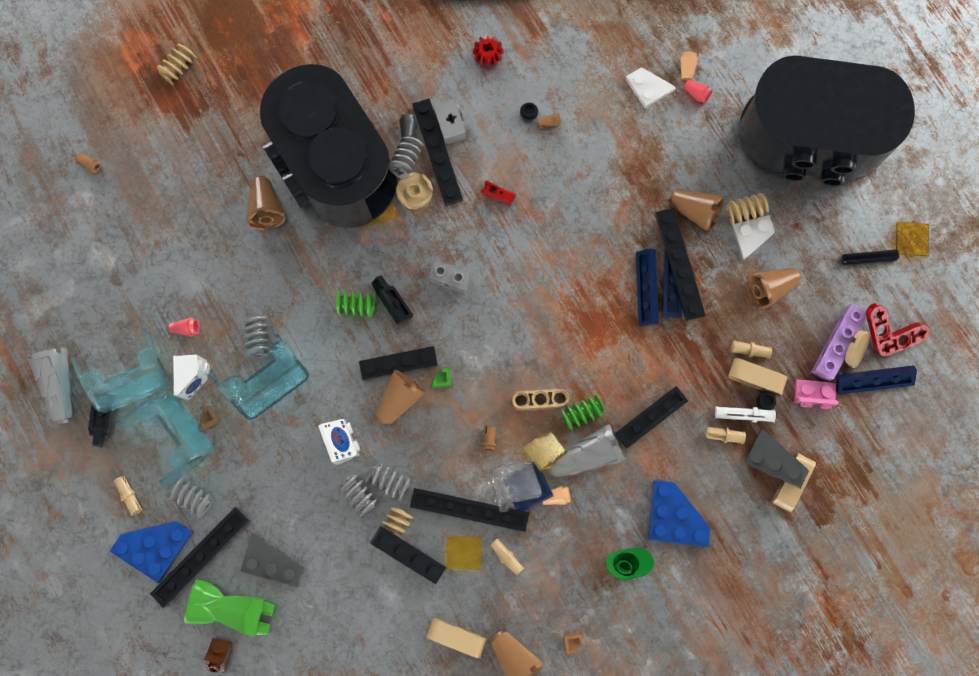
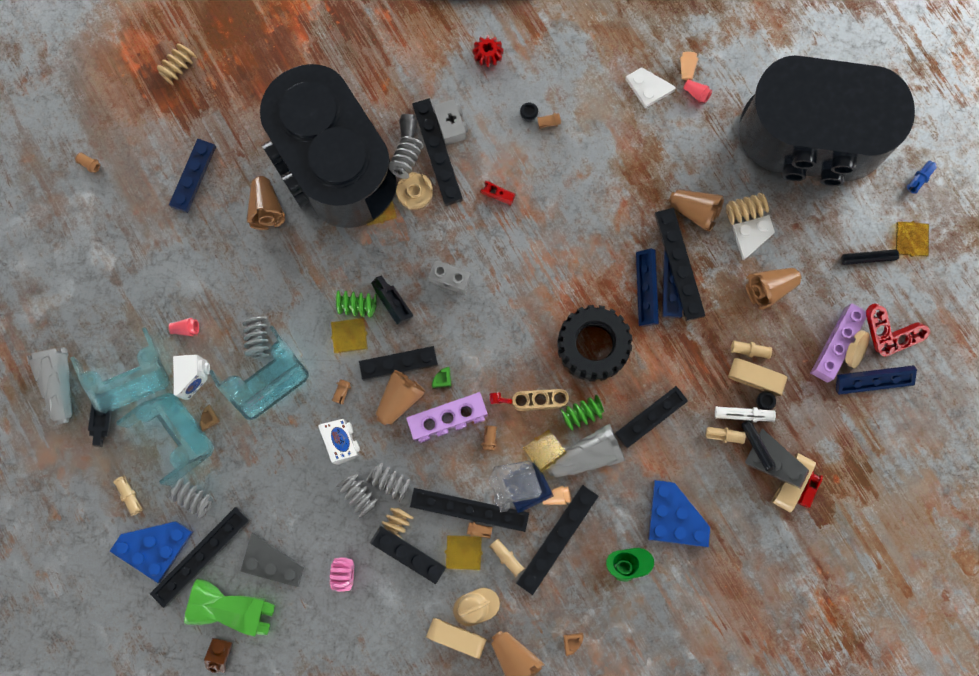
(192, 175): none -> dark blue plate
(341, 391): none -> medium nougat pin
(342, 574): none -> bright pink gear
(349, 335): none -> clear yellow piece
(417, 421): none -> lavender brick
(476, 607): none -> tan piece
(479, 530): none -> medium nougat pin
(496, 398): none -> red hand
(557, 540): none -> black plate
(603, 319): none -> black tyre
(758, 445): none -> black axle
(809, 492): none -> red bar
(815, 393): bright pink bracket -> none
(922, 177): none -> blue axle

